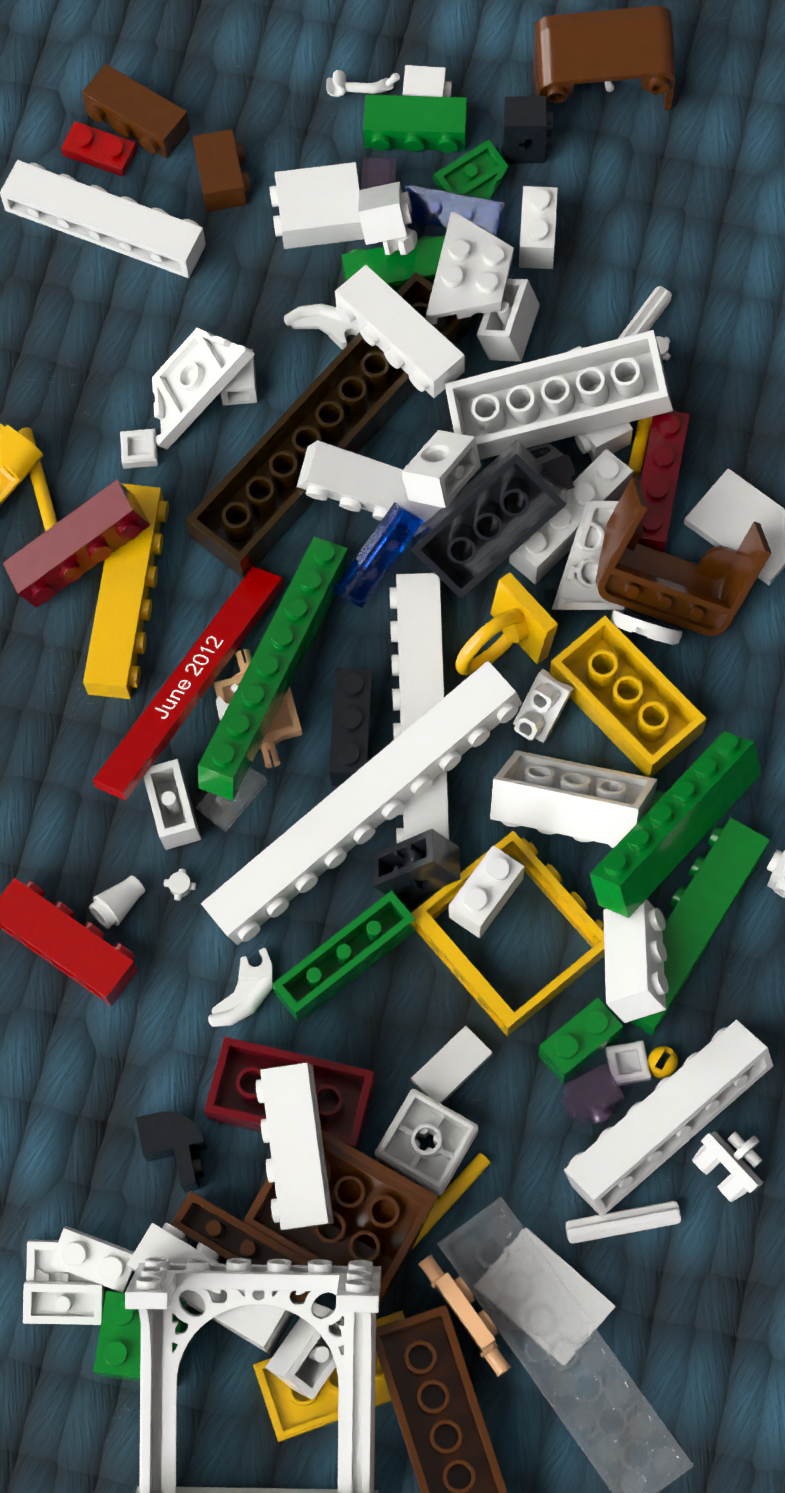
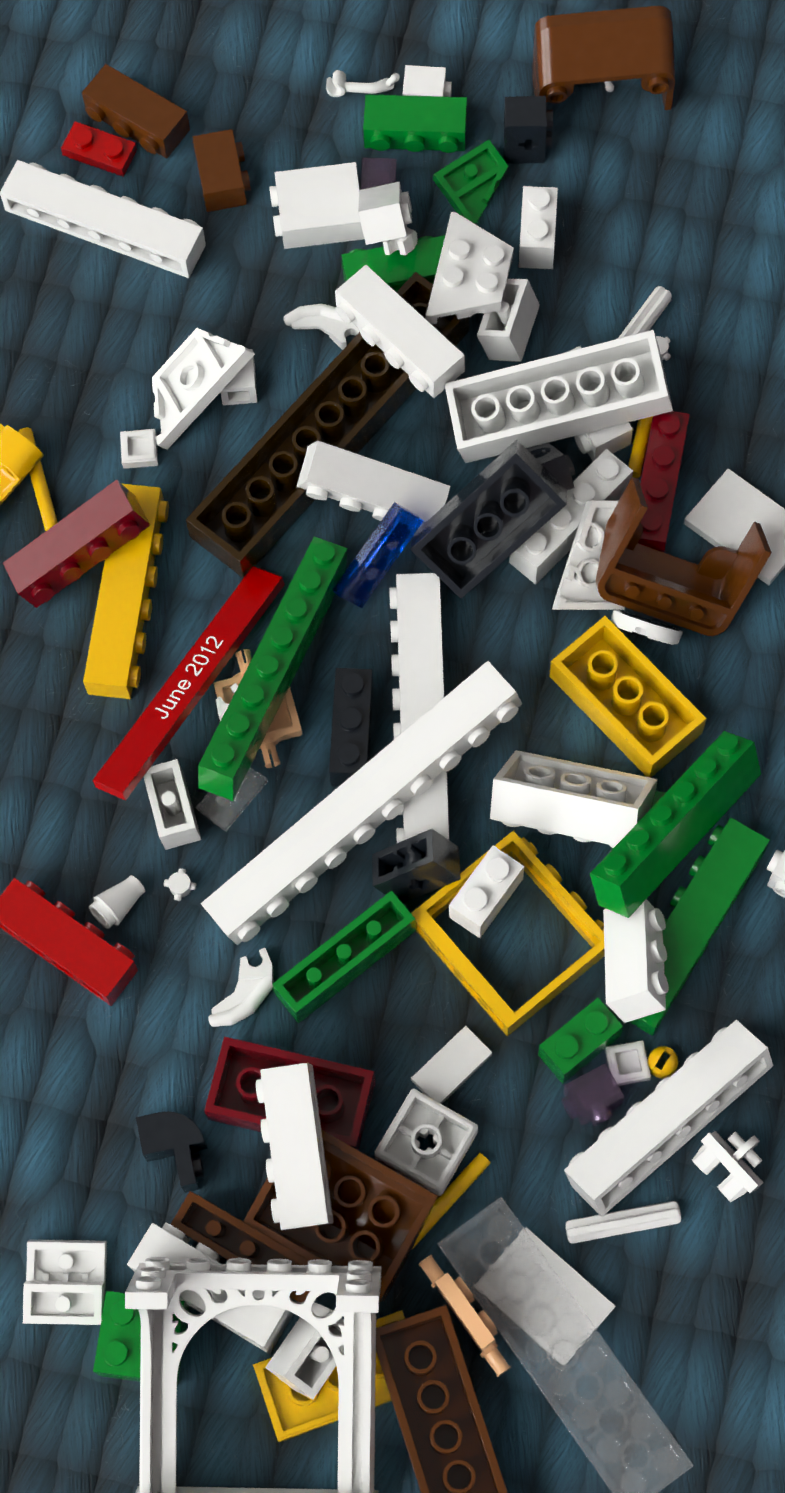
(93, 1259): white plate -> none
(435, 207): clear blue tile -> none
(441, 468): white brick -> none
(521, 622): yellow tile -> none
(542, 707): white hips -> none

